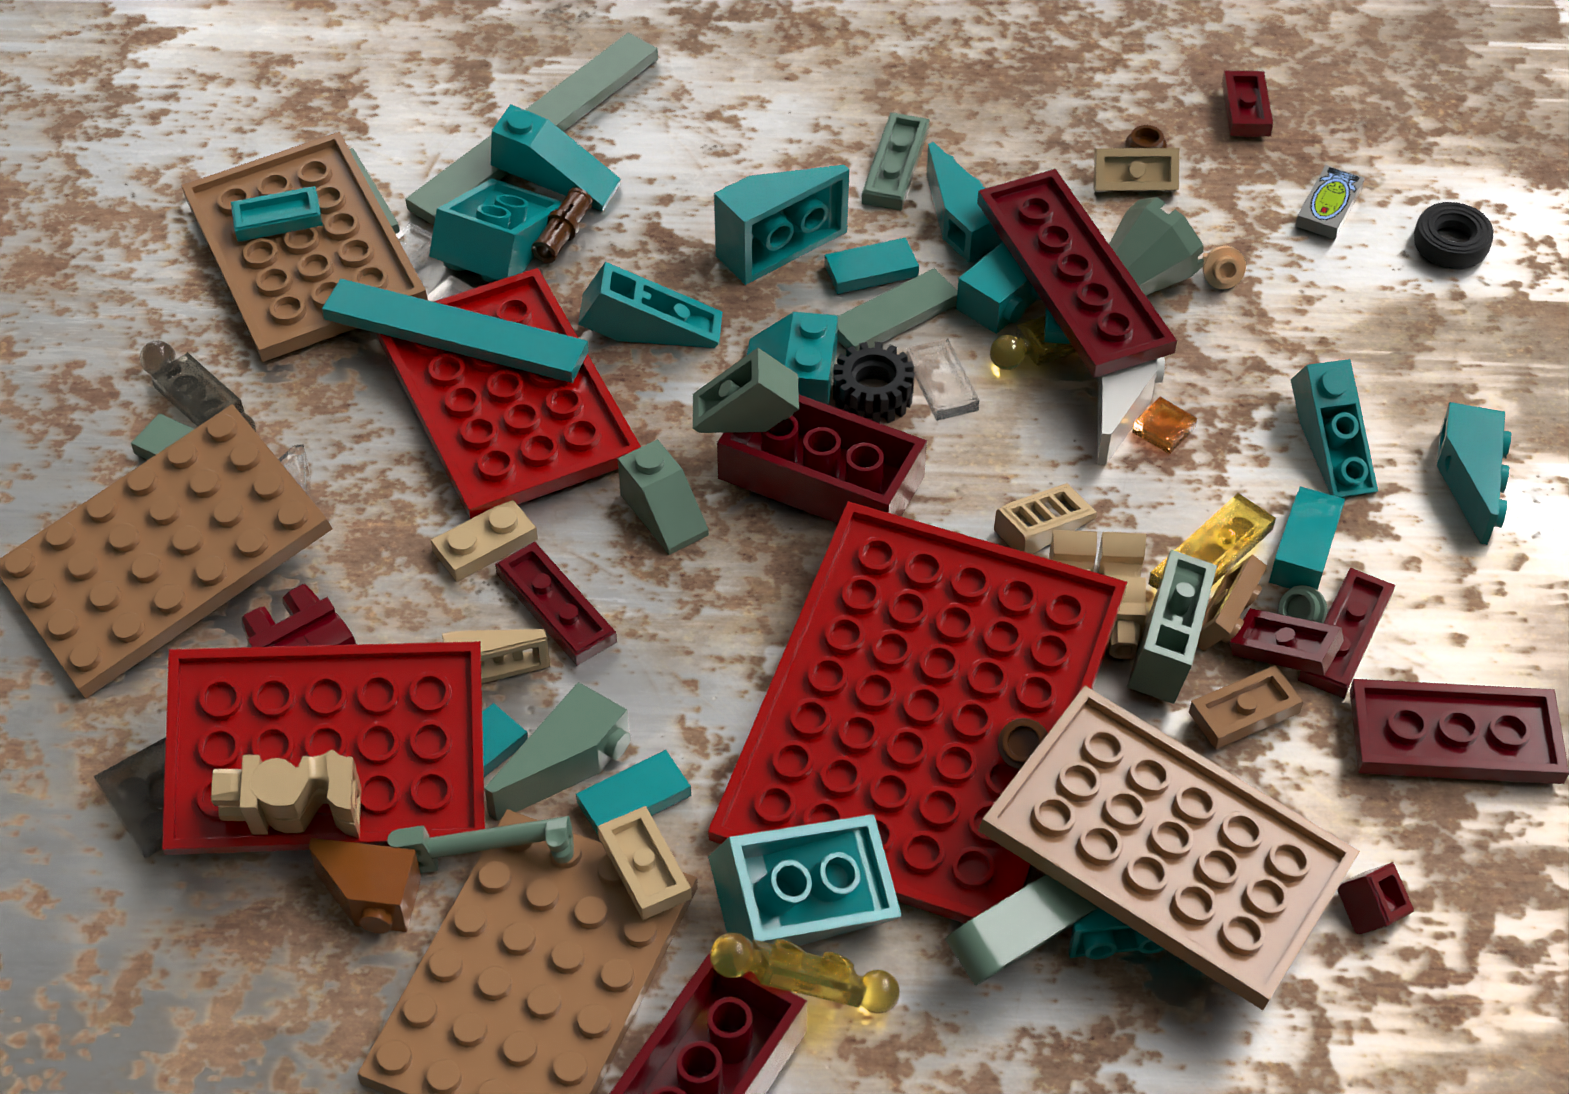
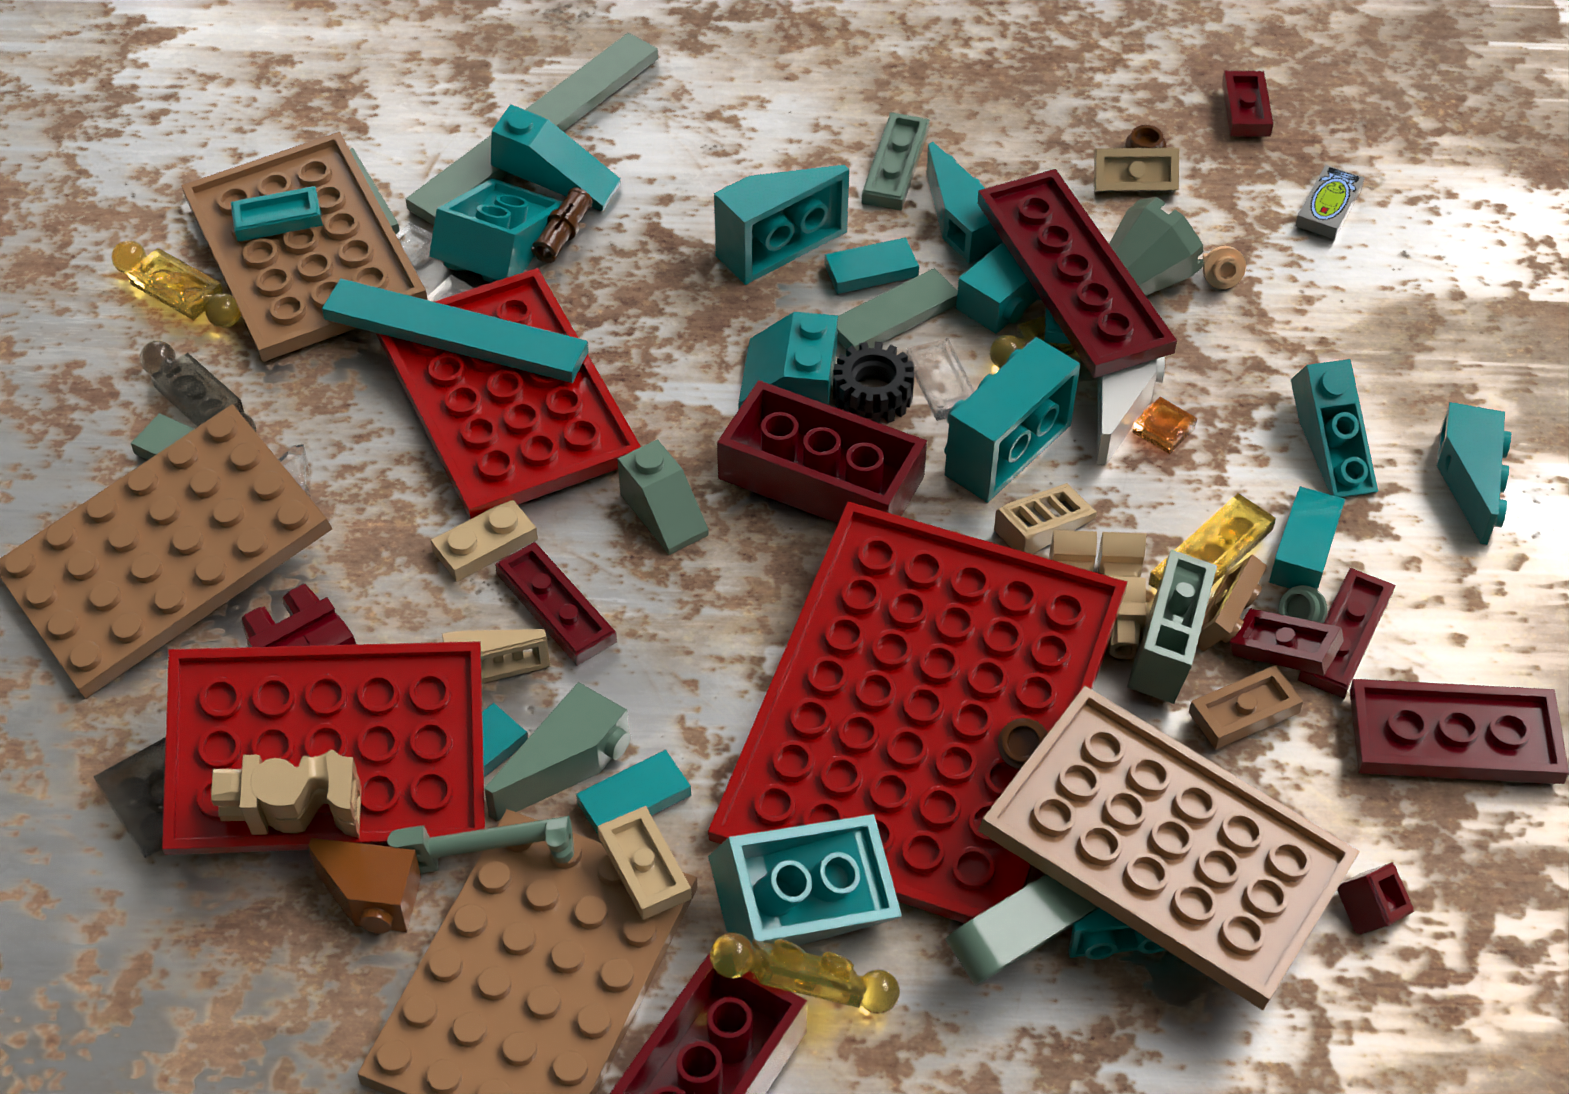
(175, 284): none -> clear yellow plate
(646, 312): teal slope -> none
(747, 396): sand green slope -> none
(1010, 418): none -> teal brick
(1449, 253): black tyre -> none

